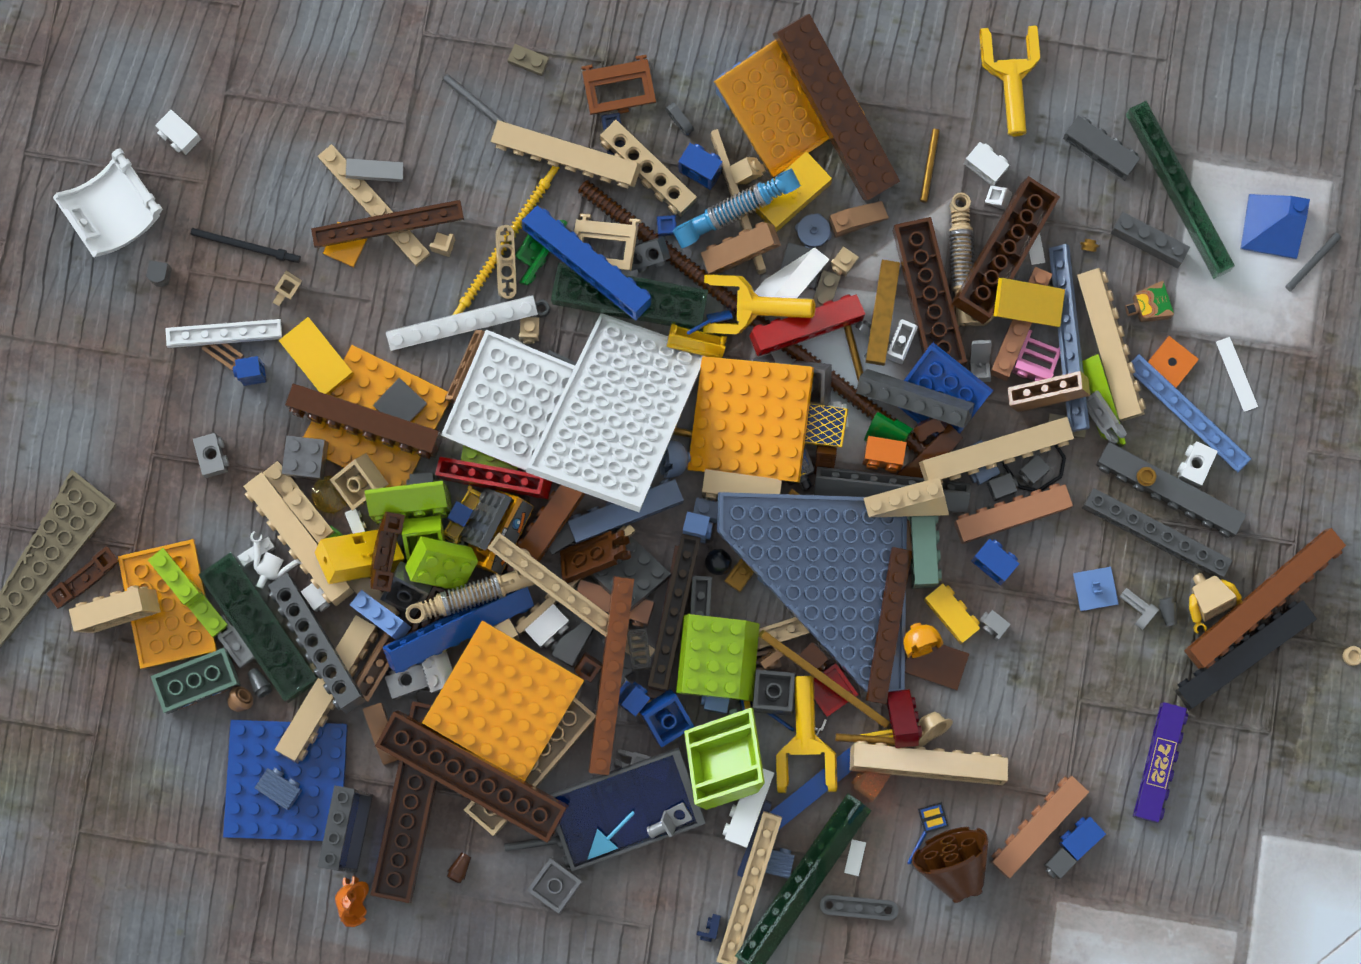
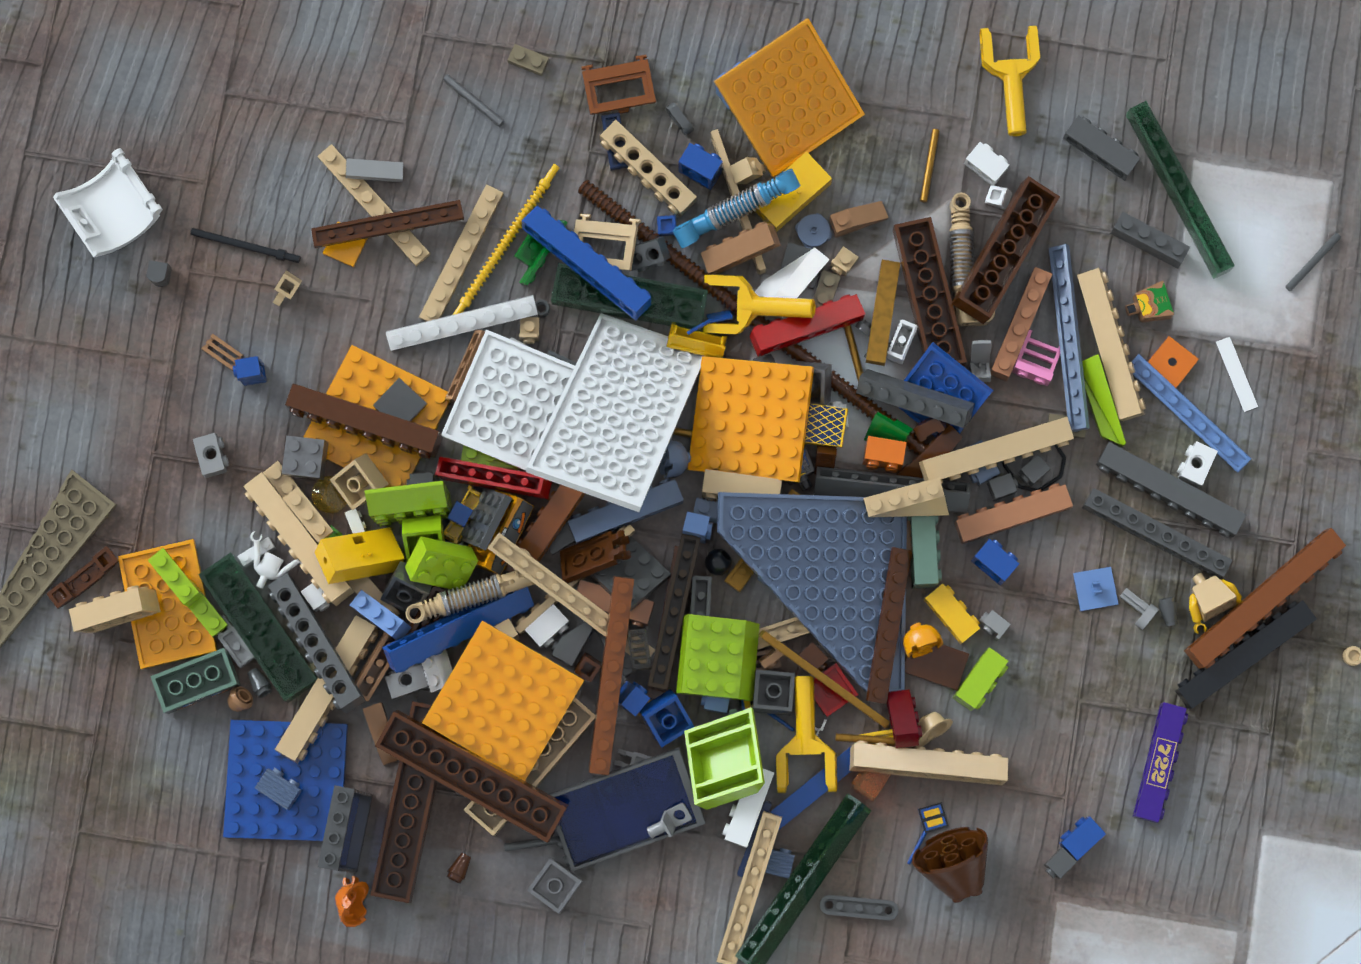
(178, 132): white brick -> none
(223, 333): white tile -> none
(316, 356): yellow tile -> none
(384, 551): reddish brown slope -> none
(443, 244): tan panel -> none
(461, 254): none -> tan plate
(510, 261): tan beam -> none
(565, 153): tan brick -> none
(602, 844): medium azure piece -> none
(713, 925): dark blue bracket -> none
(836, 107): reddish brown brick -> none
(855, 857): white sticker -> none
(981, 680): none -> lime brick
(1029, 302): yellow tile -> none
(1036, 252): white sticker -> none
(1039, 827): nougat brick -> none
(1049, 391): medium nougat brick -> none
(1089, 245): pearl gold plate -> none
(1104, 417): light grey hinge -> none
(1146, 476): pearl gold plate -> none
(1274, 224): blue slope -> none

